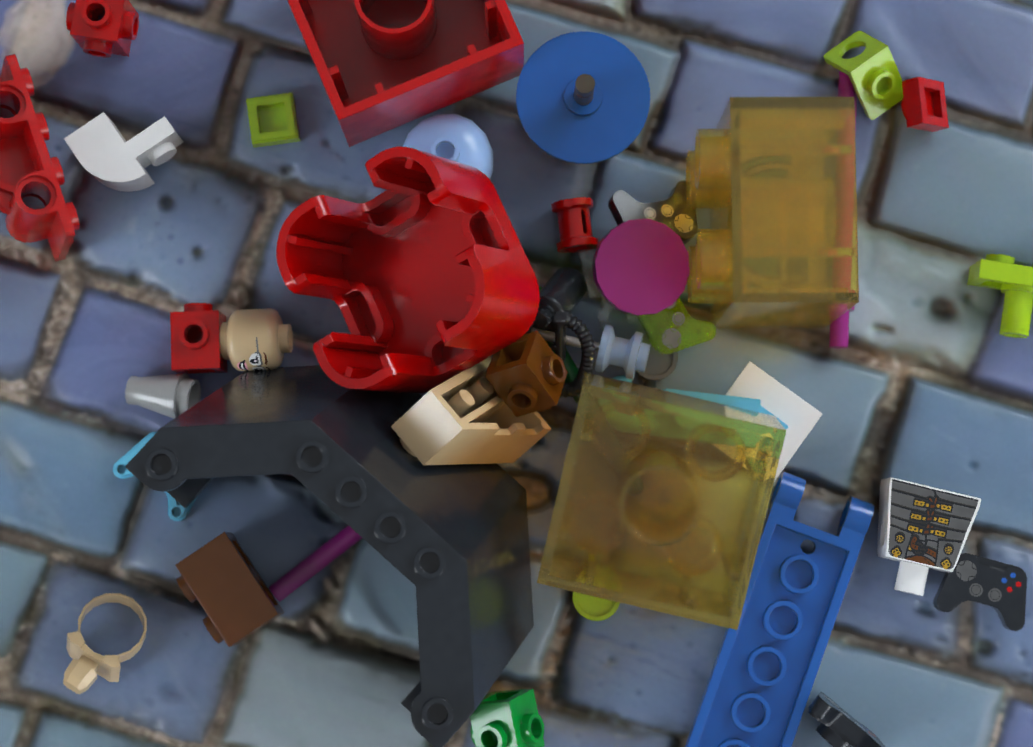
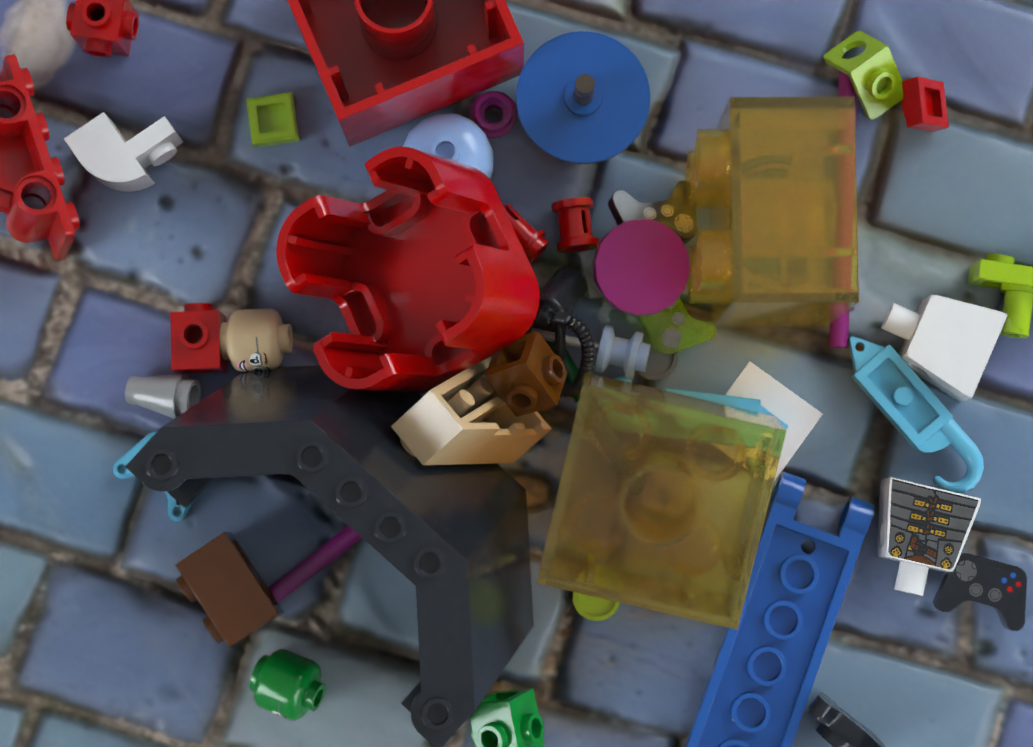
(88, 664): tan piece -> none
(287, 684): none -> green head
(494, 100): none -> magenta plate
(530, 239): none -> red pin
(913, 409): none -> medium azure plate
(946, 341): none -> white torso

